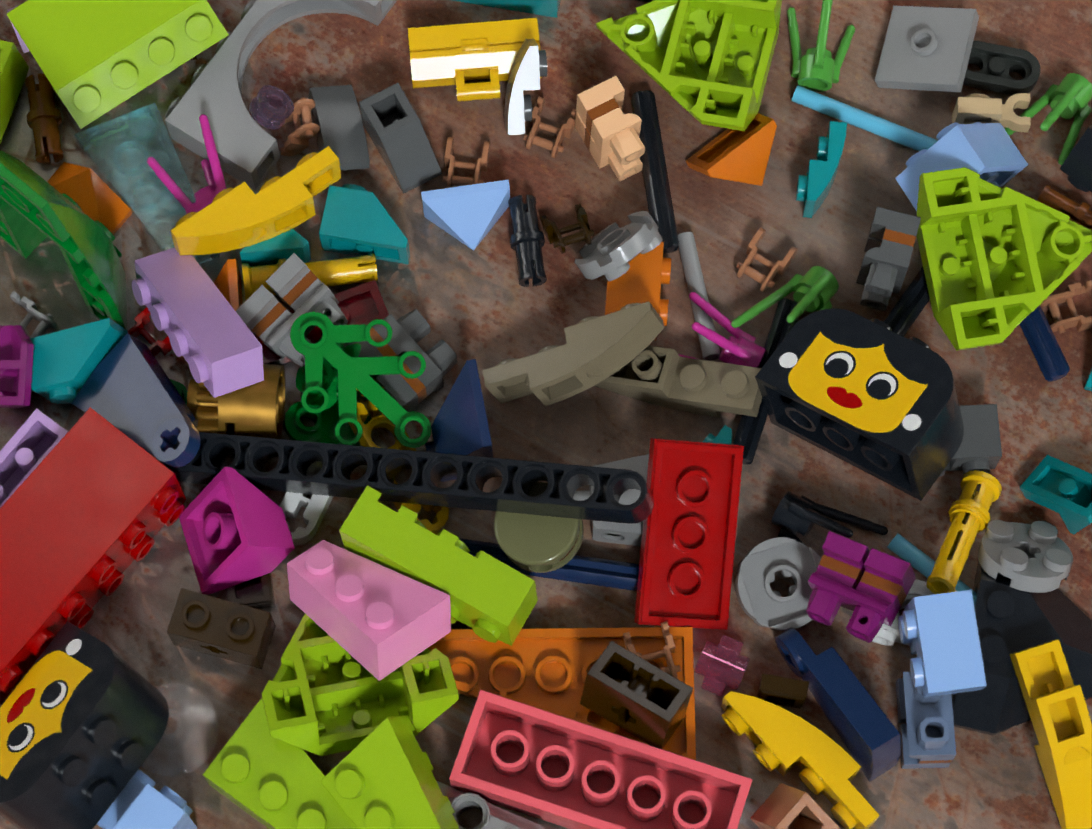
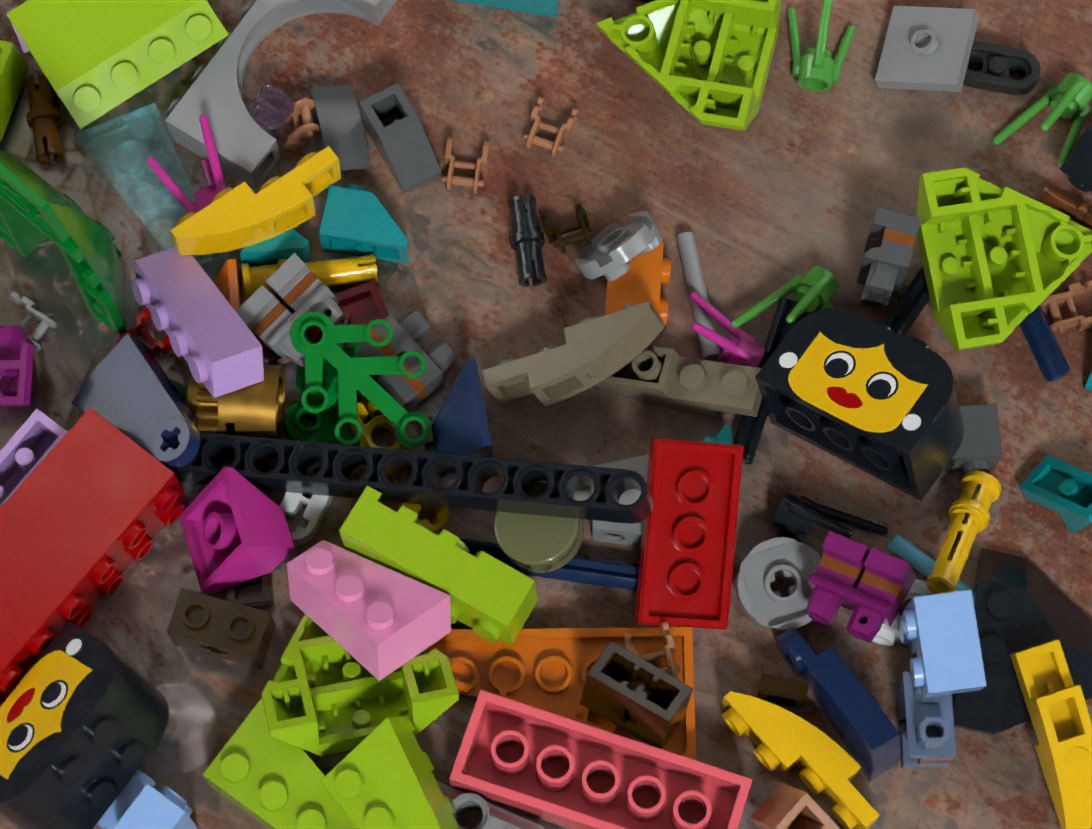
(70, 356): teal slope -> none
(91, 195): orange slope -> none
(467, 210): light blue slope -> none
(468, 52): yellow piece -> none
(524, 76): slope -> none
(607, 131): light nougat hips -> none
(655, 169): black axle -> none
(722, 665): clear pink gear -> none
(738, 154): orange slope -> none
(778, 267): nougat piece -> none
(821, 172): teal slope -> none
(862, 119): medium azure bar -> none
(976, 146): light blue brick -> none
(991, 110): tan plate -> none
(1026, 555): light grey plate -> none

